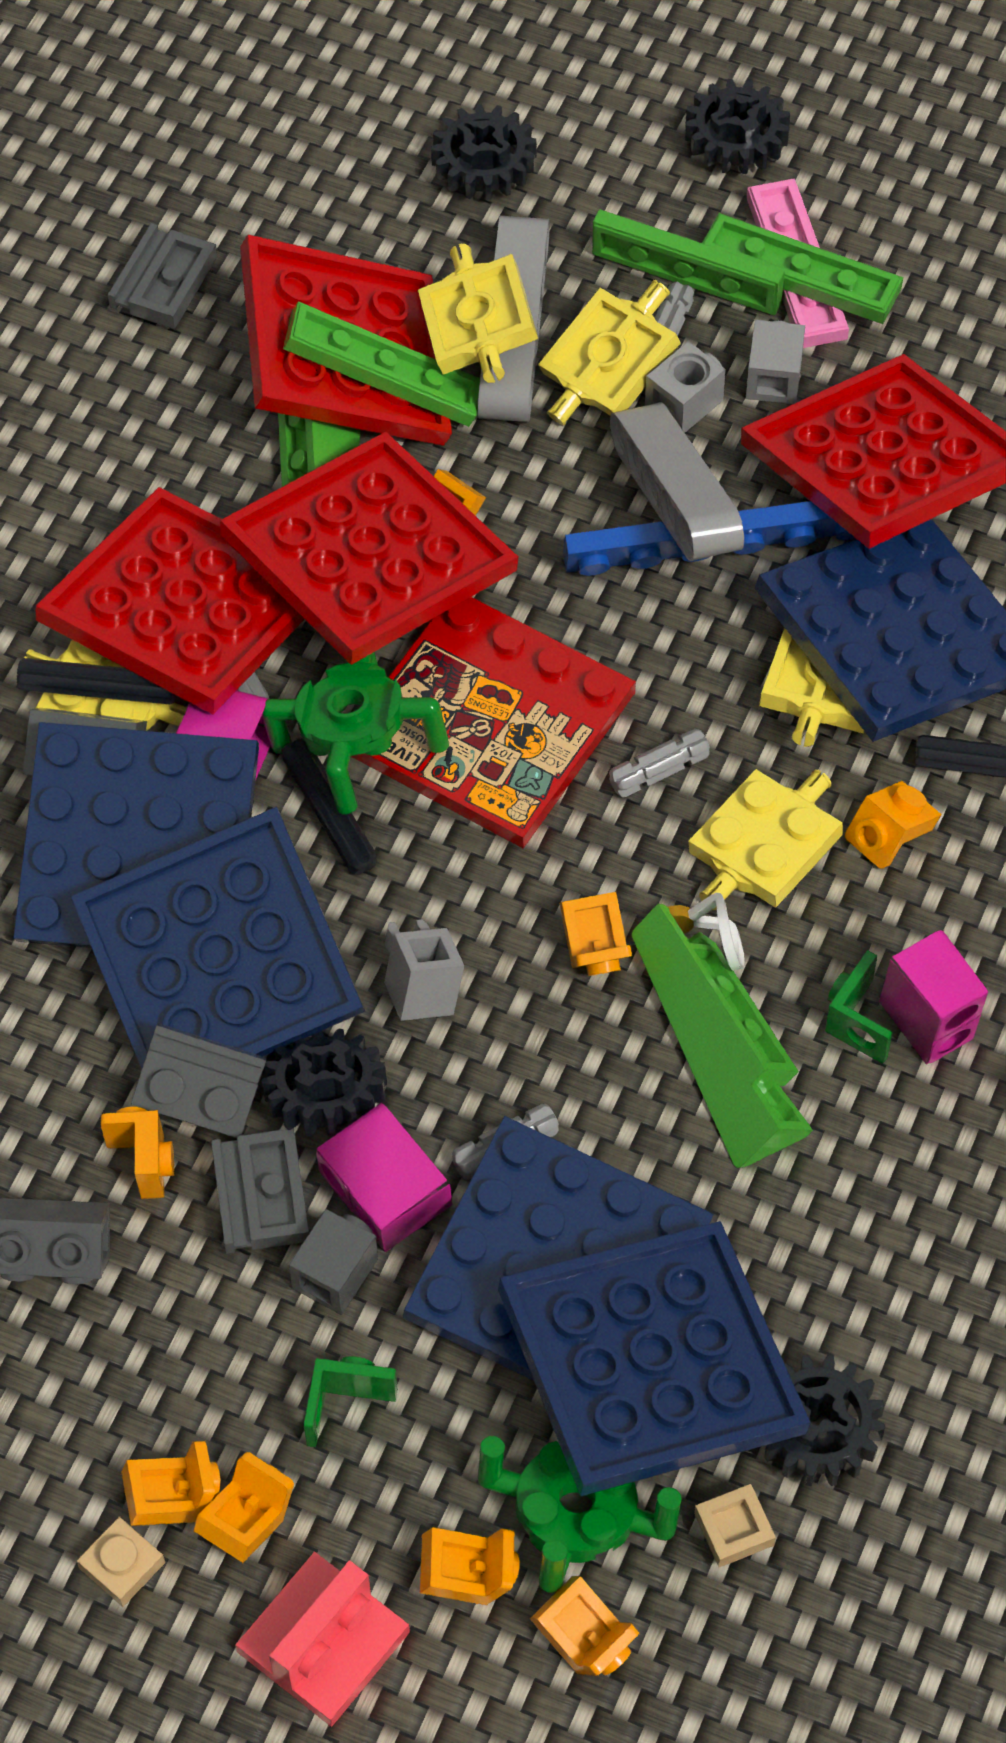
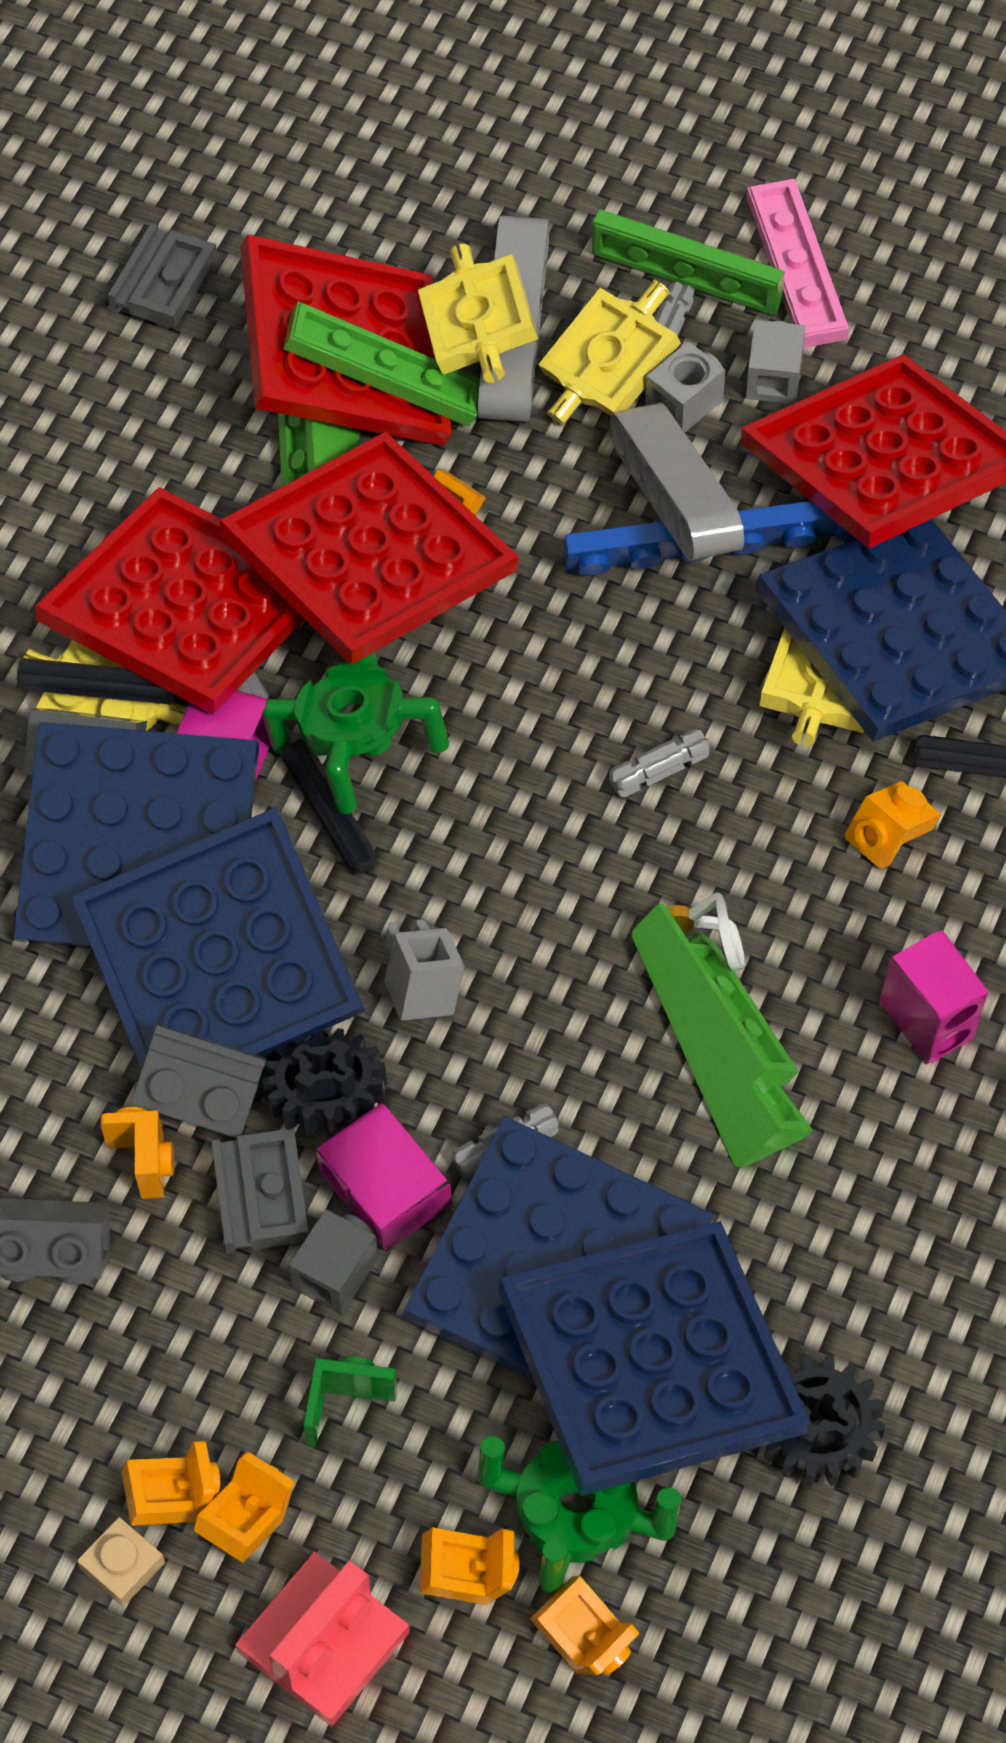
(483, 152): black gear -> none
(514, 713): plate -> none
(595, 933): light orange bracket -> none
(734, 1525): tan plate -> none
(737, 126): black gear -> none
(766, 837): light yellow plate -> none
(810, 269): bright green tile -> none
(844, 997): green bracket -> none

